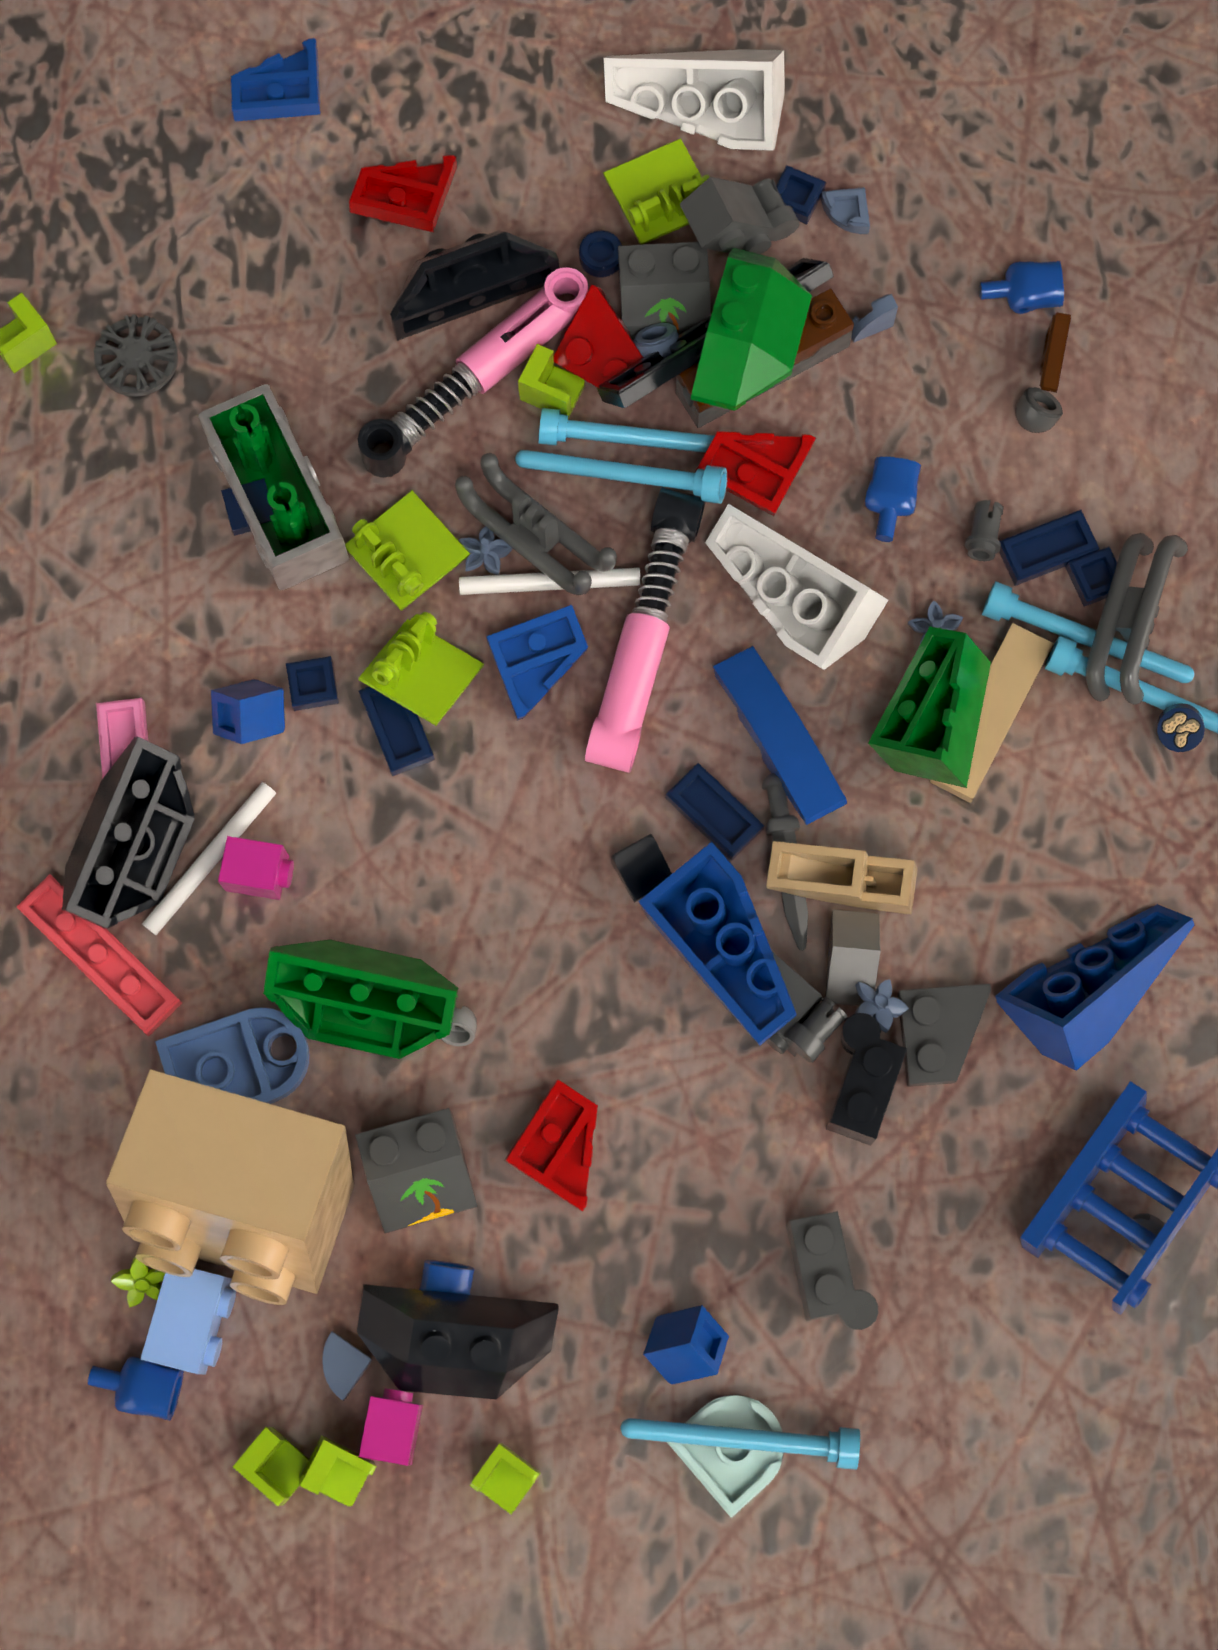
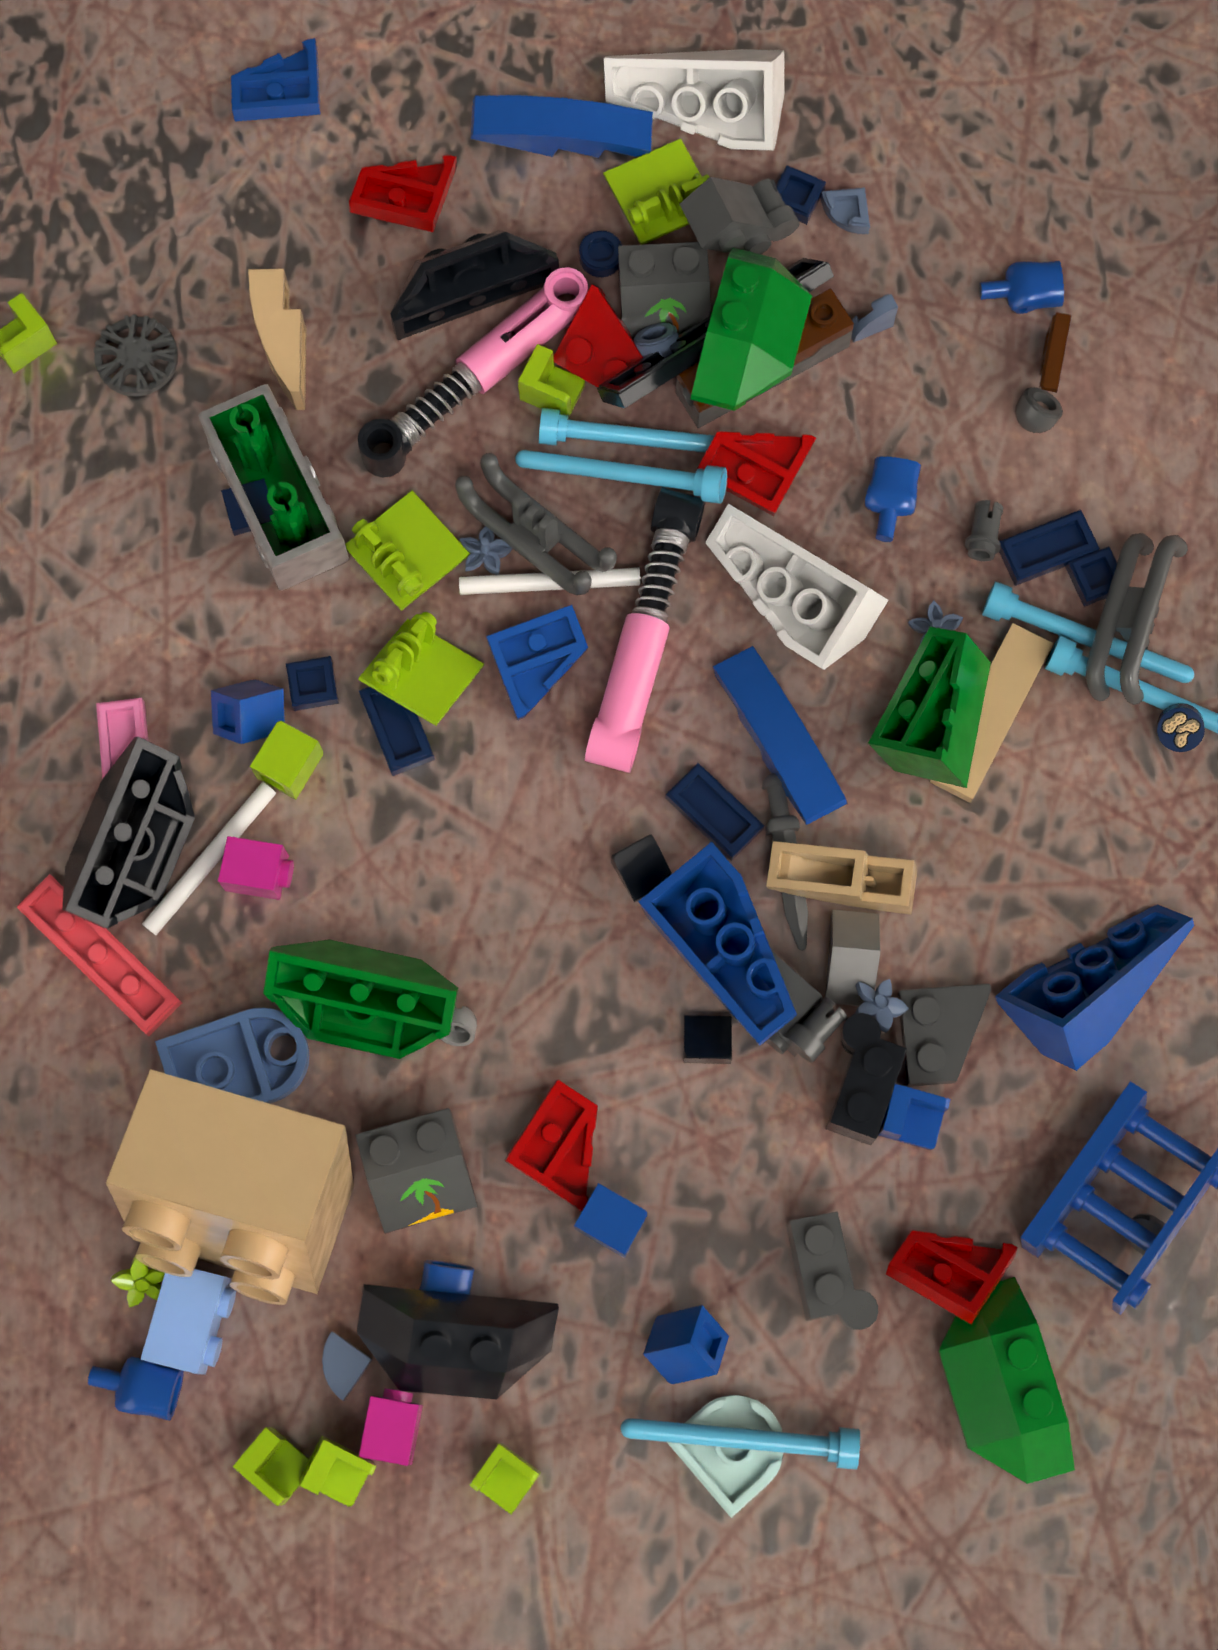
(280, 331): none -> tan slope
(287, 759): none -> lime panel
(556, 123): none -> blue slope
(611, 1220): none -> blue panel
(707, 1039): none -> black slope
(914, 1117): none -> blue panel
(950, 1270): none -> red wing
(1007, 1388): none -> green wedge

